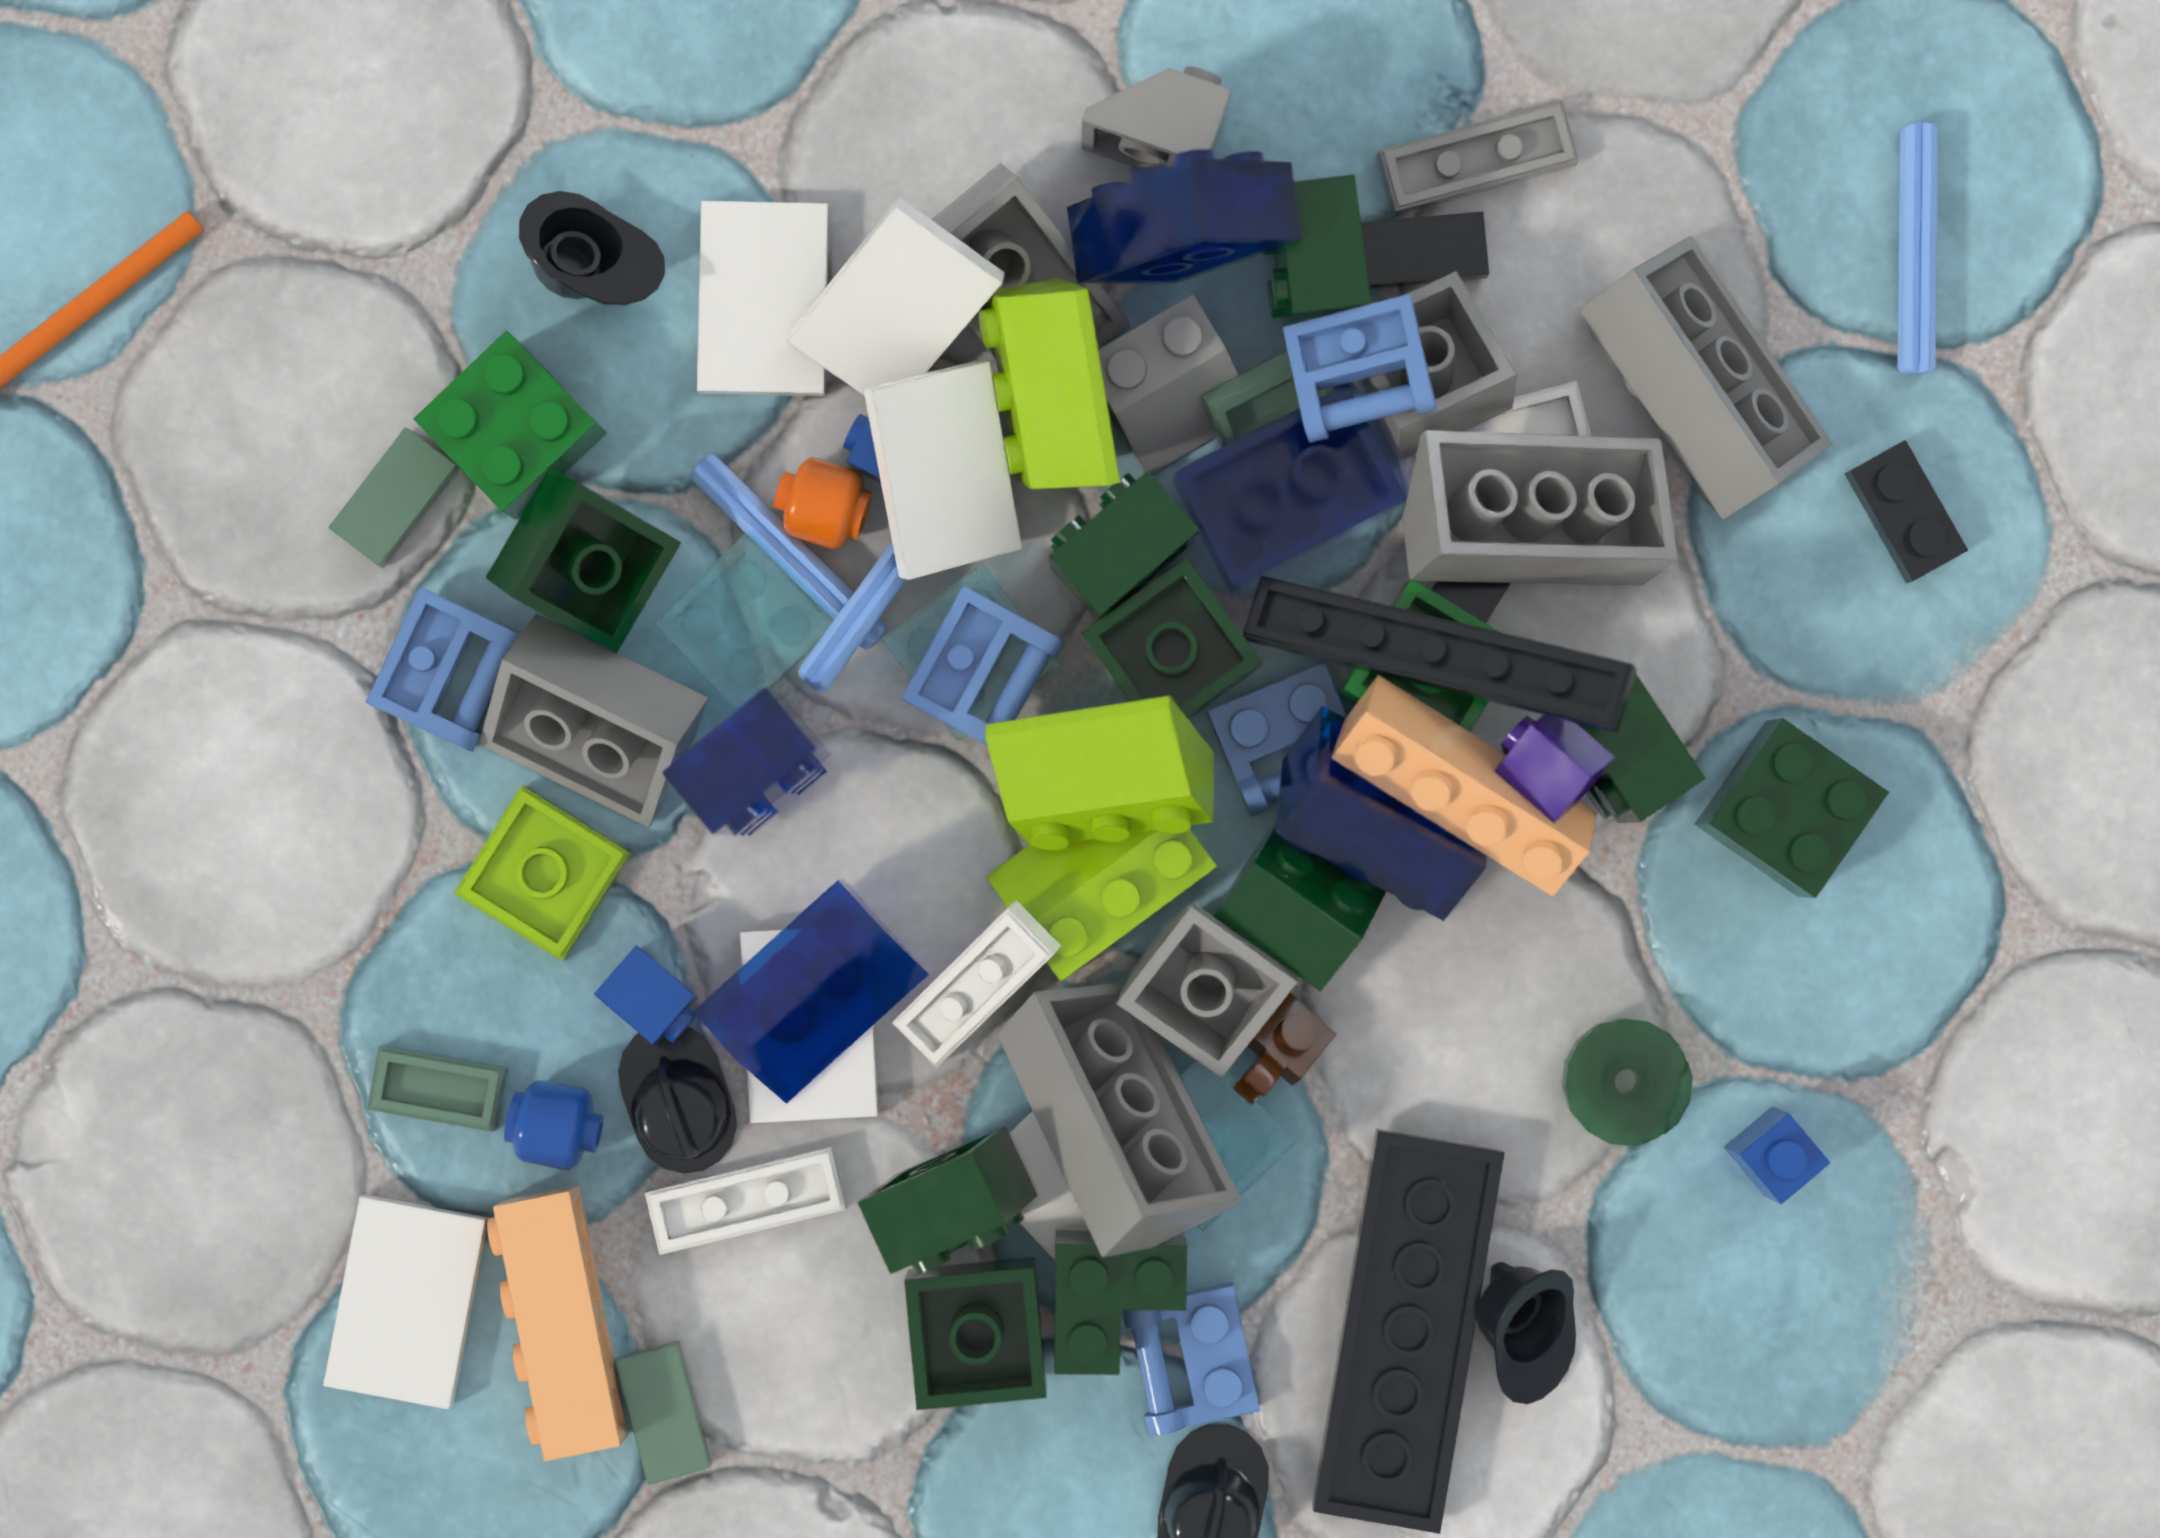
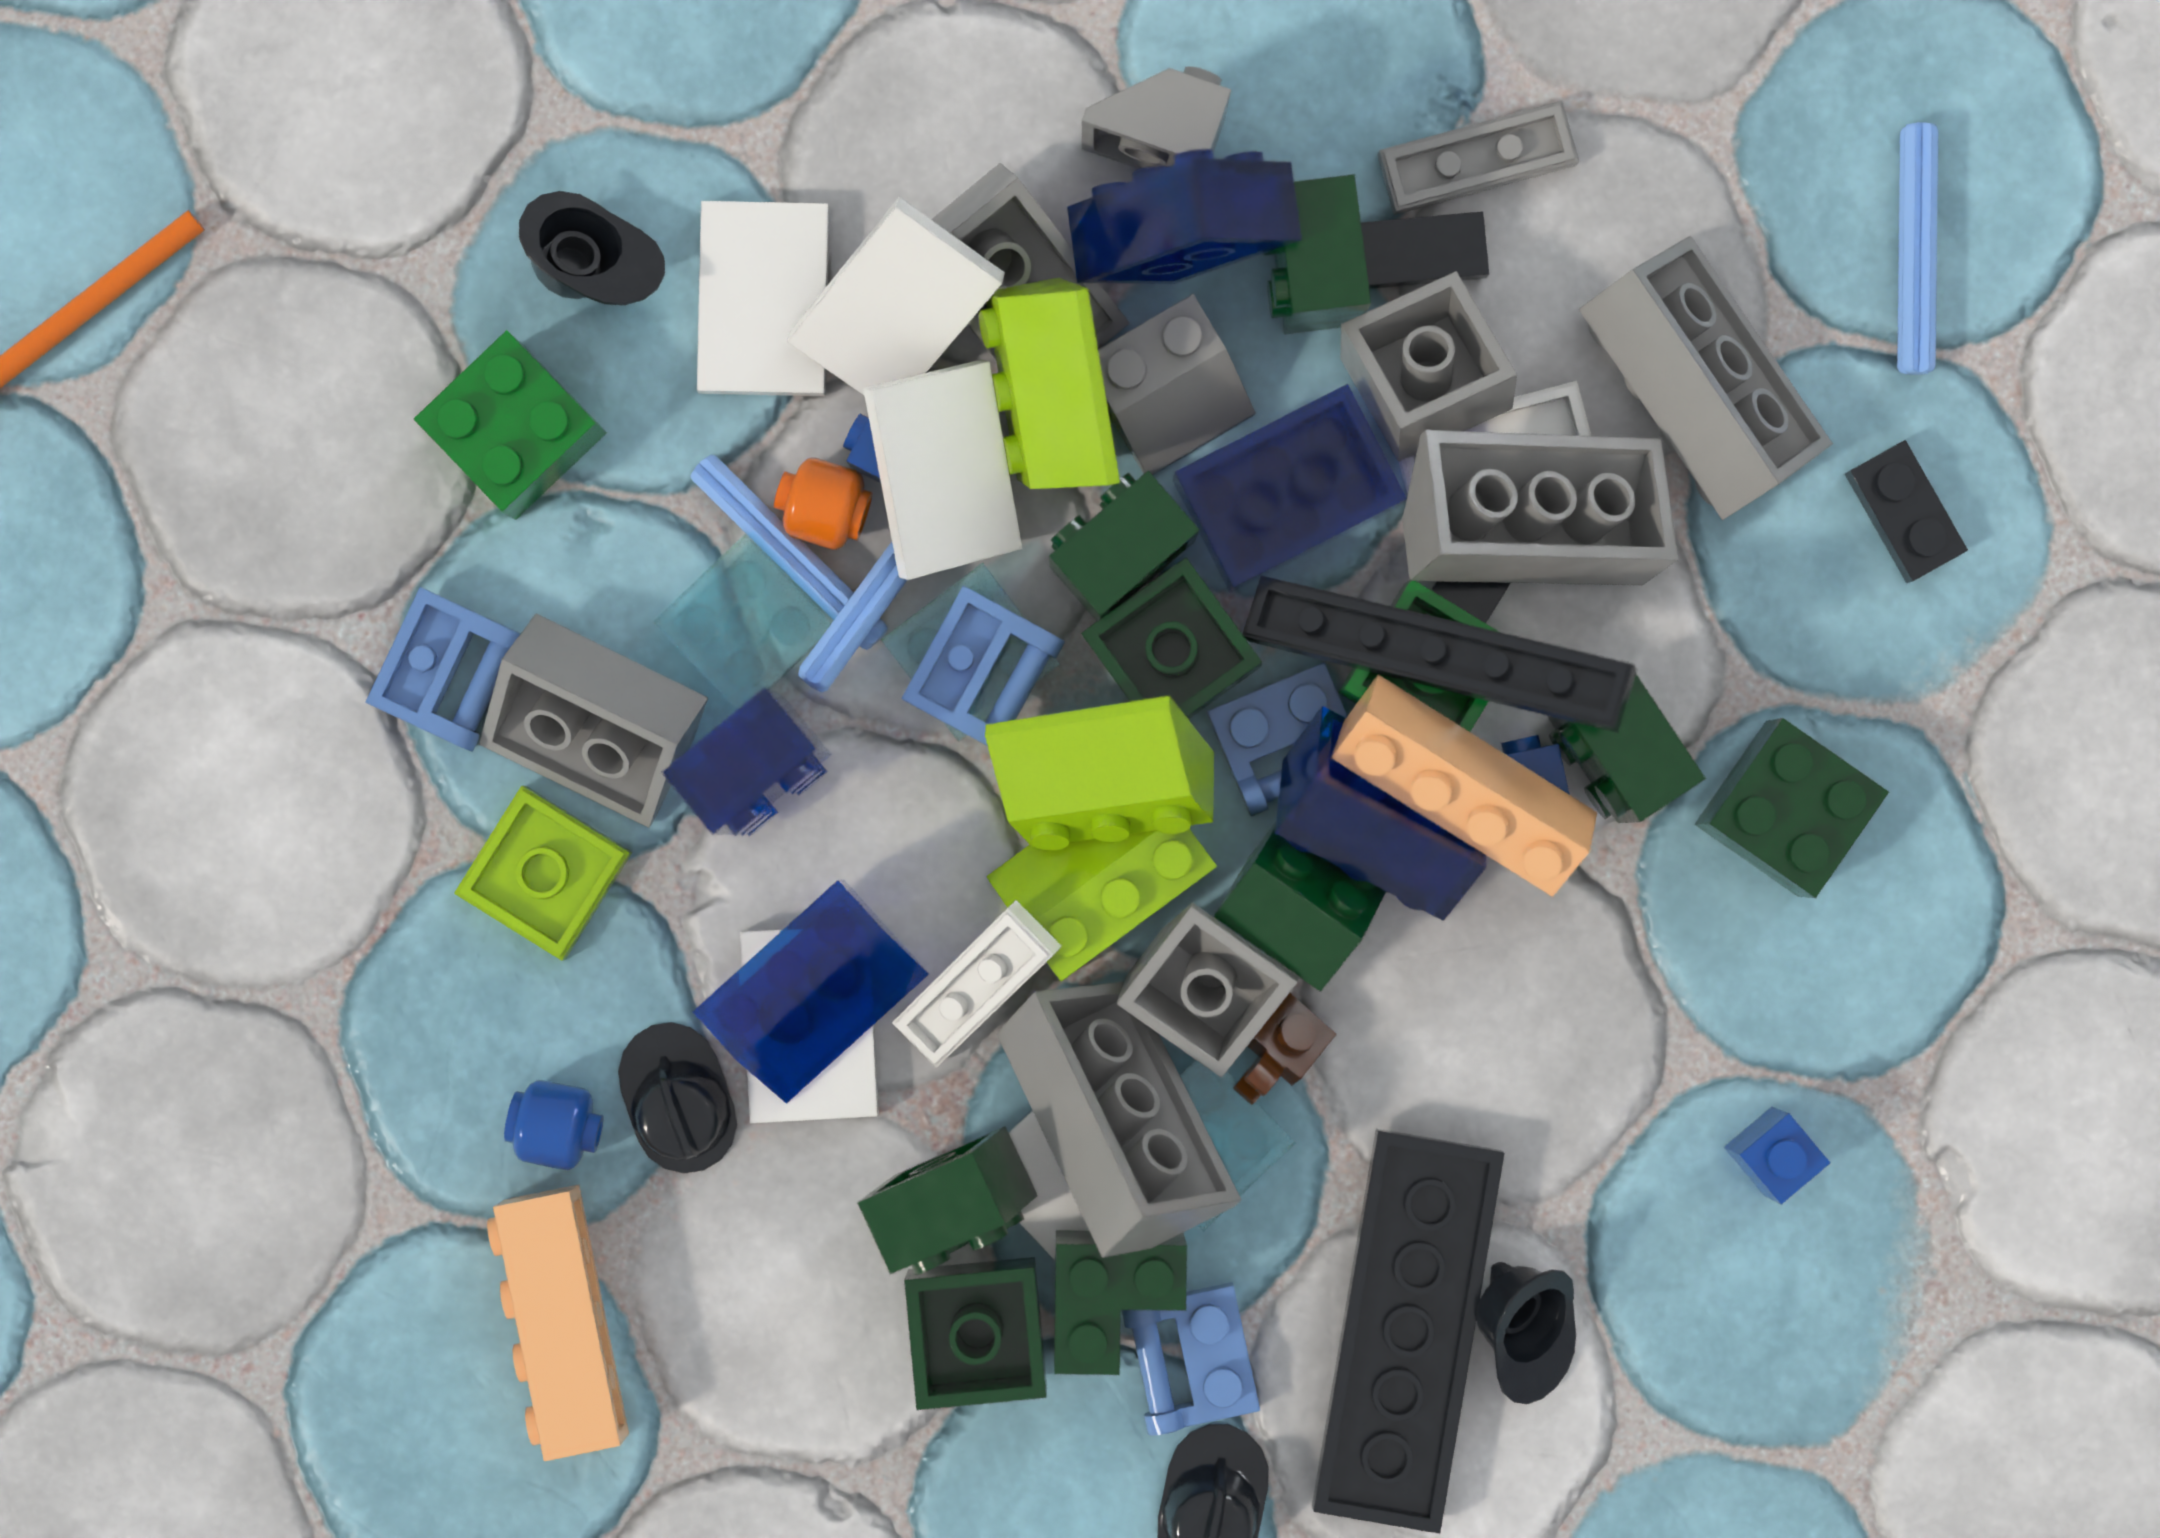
(394, 497): sand green tile -> none
(406, 1301): white tile -> none
(437, 1088): sand green tile -> none
(582, 560): dark green brick -> none
(648, 998): blue brick -> none
(663, 1412): sand green tile -> none
(745, 1200): white tile -> none
(1253, 400): sand green tile -> none
(1353, 348): medium blue plate -> none
(1552, 763): dark purple brick -> none
(1660, 1086): clear green plate -> none

